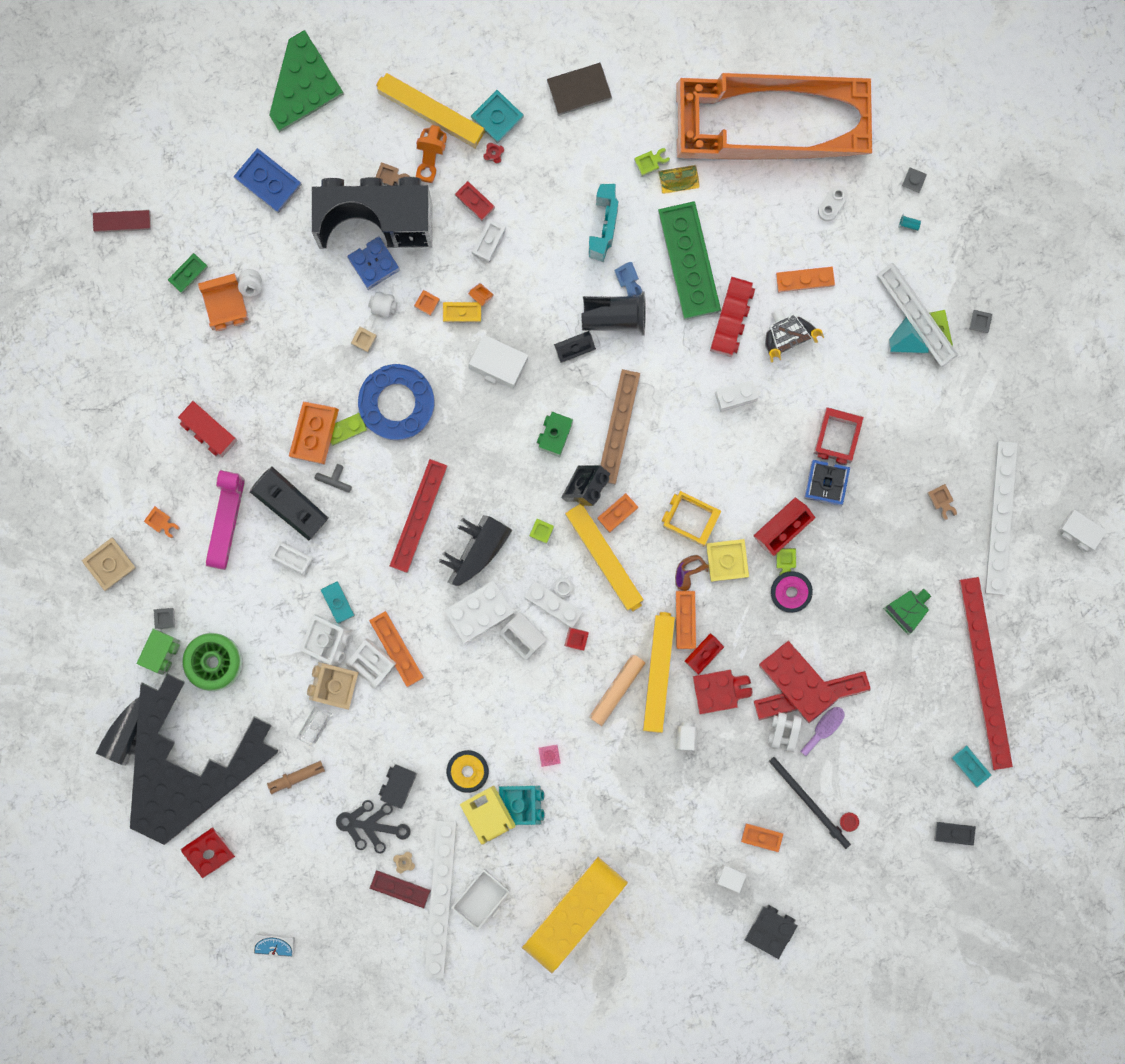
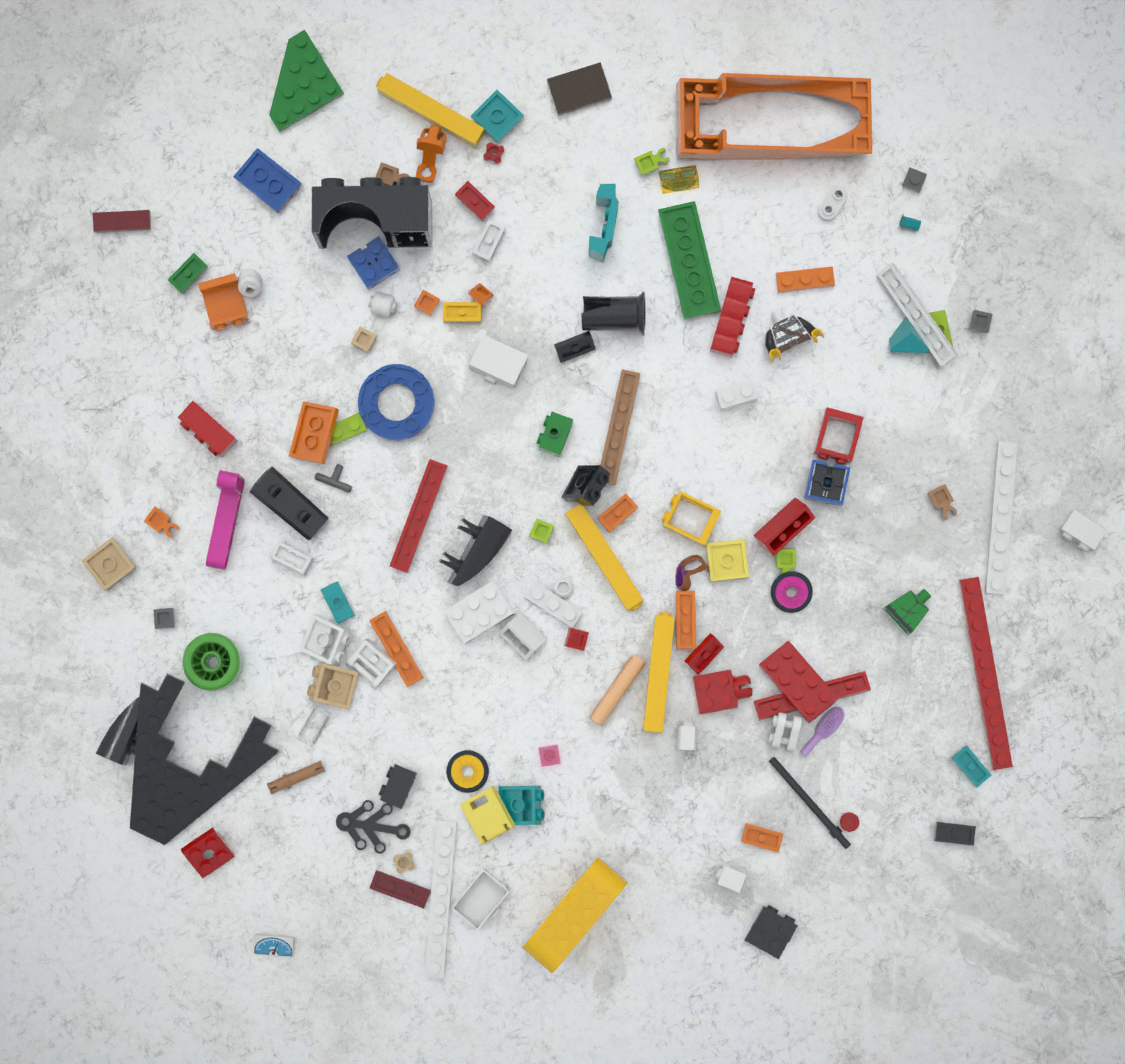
(158, 652): bright green brick -> none
(627, 276): medium blue plate -> none

